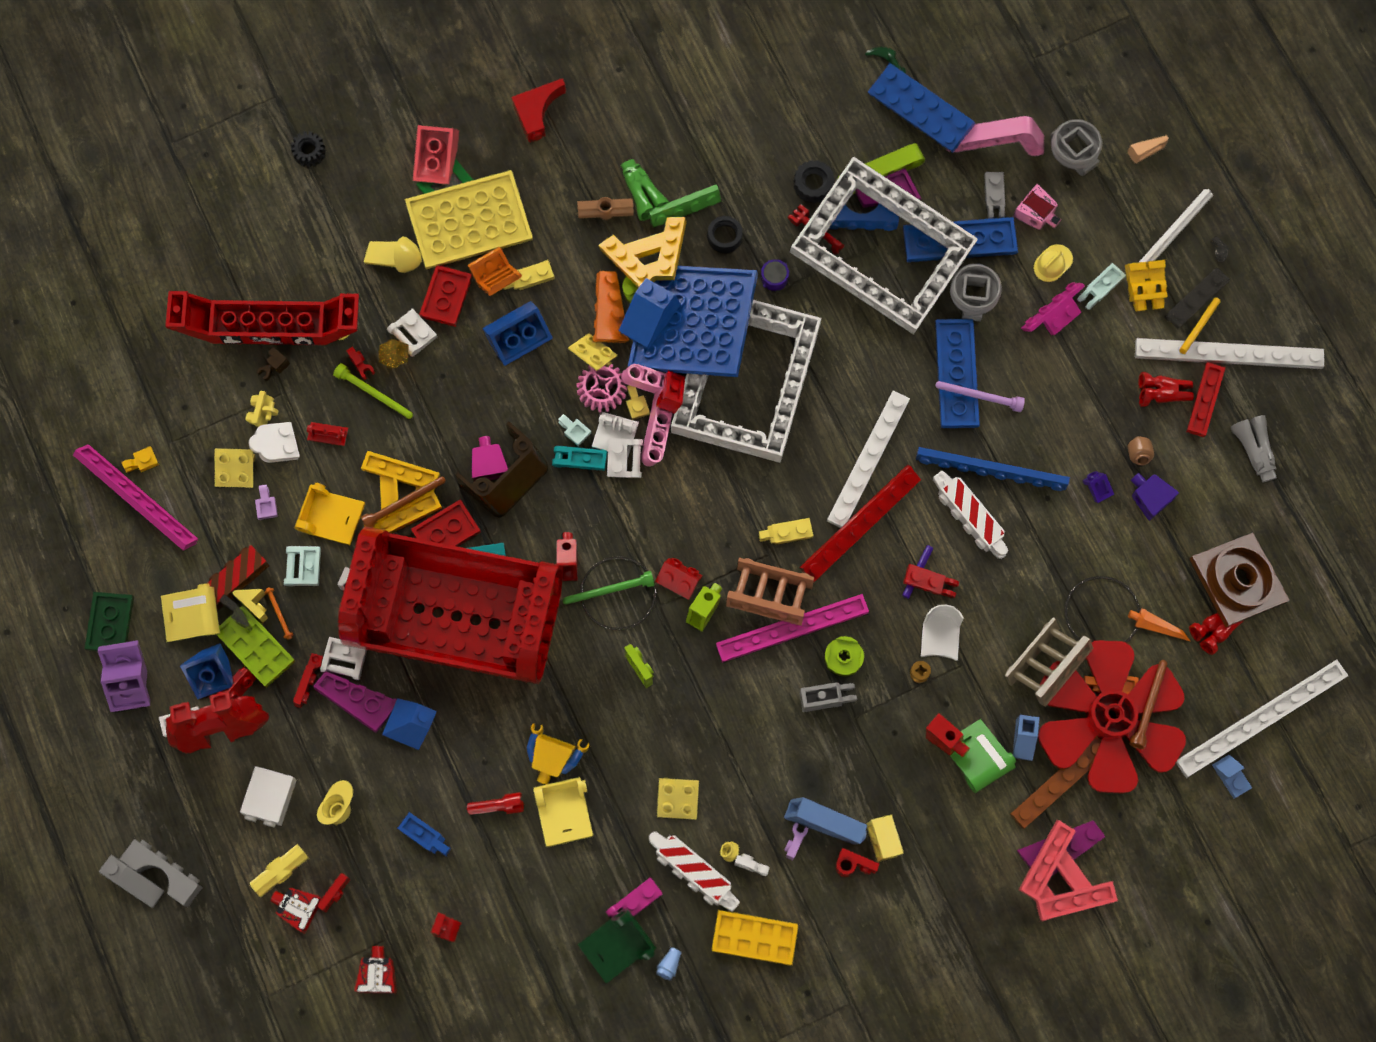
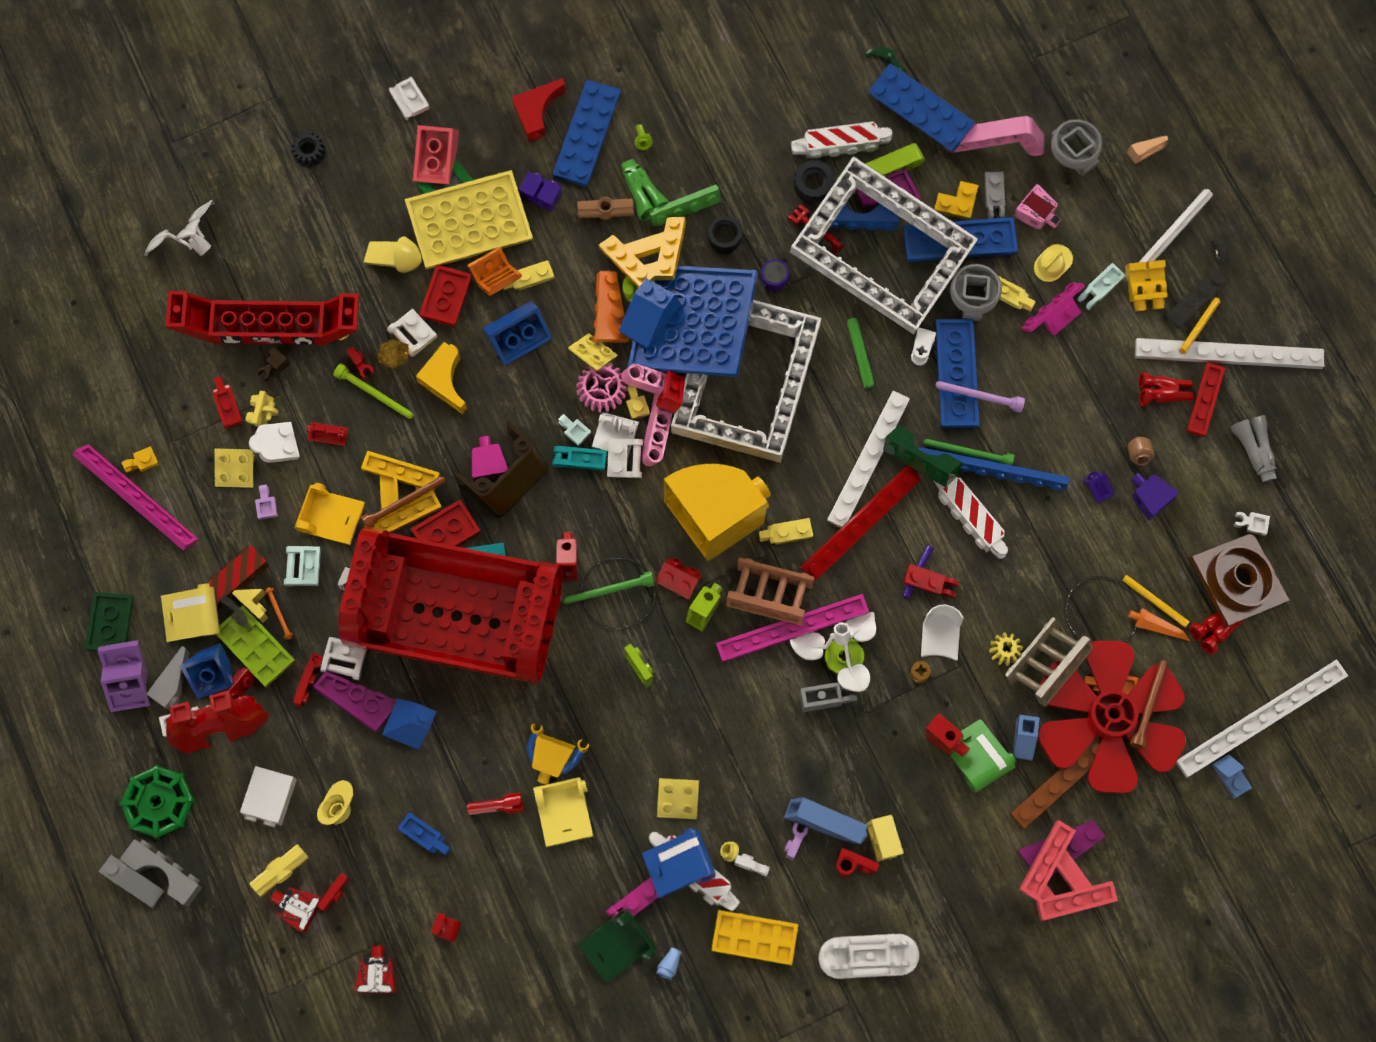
(167, 797): none -> green plate
(170, 683): none -> light grey slope
(196, 241): none -> white plant
(226, 404): none -> red hinge
(409, 98): none -> white plate
(438, 376): none -> yellow arch
(540, 192): none -> dark purple piece
(586, 133): none -> blue plate
(642, 141): none -> lime plate
(680, 861): none -> blue door
(716, 505): none -> yellow brick
(841, 140): none -> white hinge
(860, 352): none -> bright green axle
(862, 628): none -> white plant
(869, 956): none -> white piece
(922, 344): none -> white piece
(939, 468): none -> dark green arch
(958, 206): none -> yellow plate
(1005, 459): none -> bright green piece
(1006, 656): none -> light yellow gear
(1015, 296): none -> light yellow hinge
(1156, 601): none -> yellow bar
(1255, 523): none -> white plate

